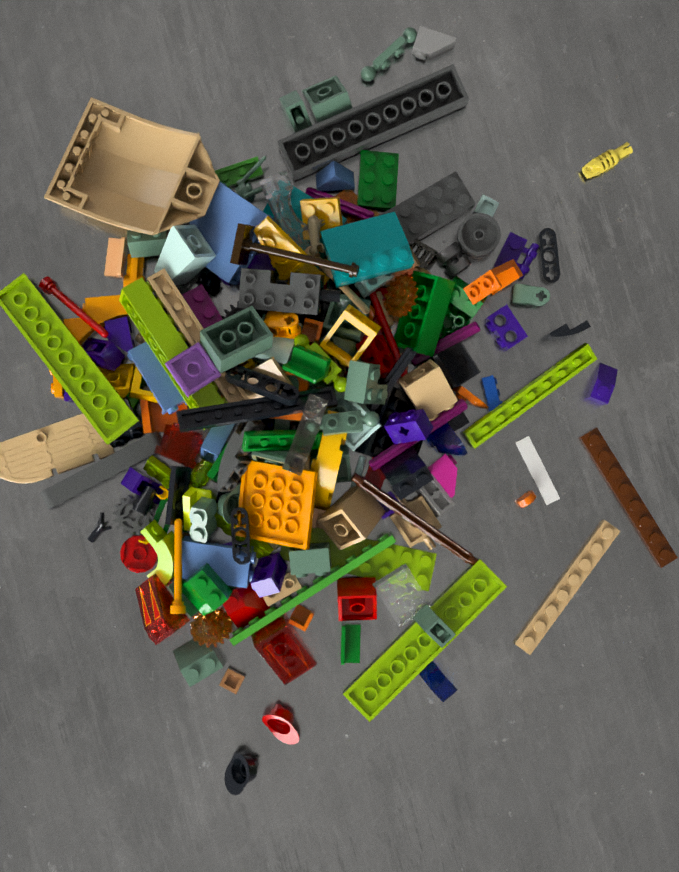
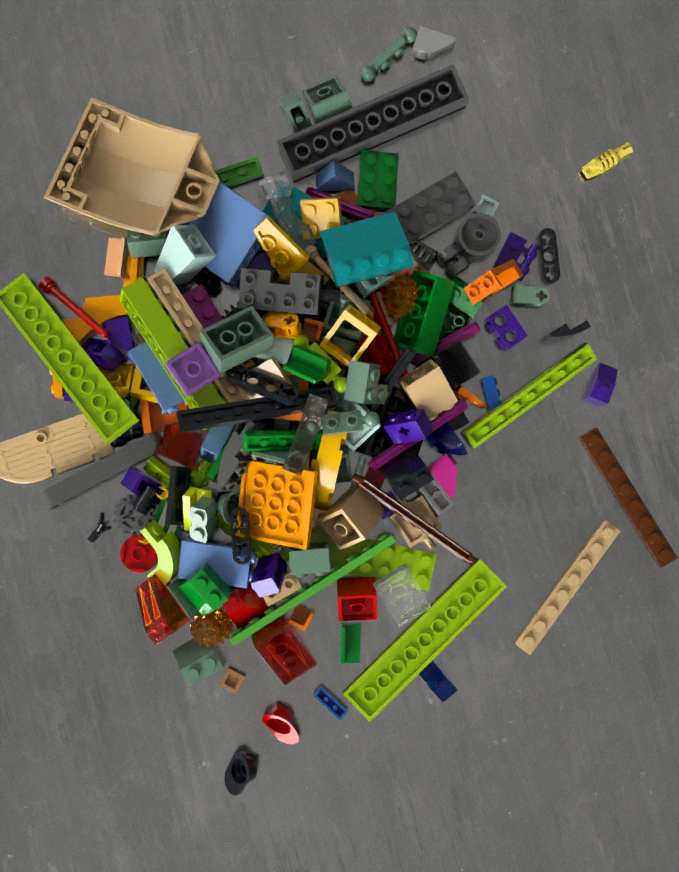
(178, 605): light orange piece -> none
(243, 245): dark brown tile -> none
(246, 189): sand green plant -> none
(314, 228): dark tan piece -> none
(330, 702): none -> blue piece
(434, 626): sand green slope -> none
(526, 499): orange tile -> none
(537, 470): white sticker -> none

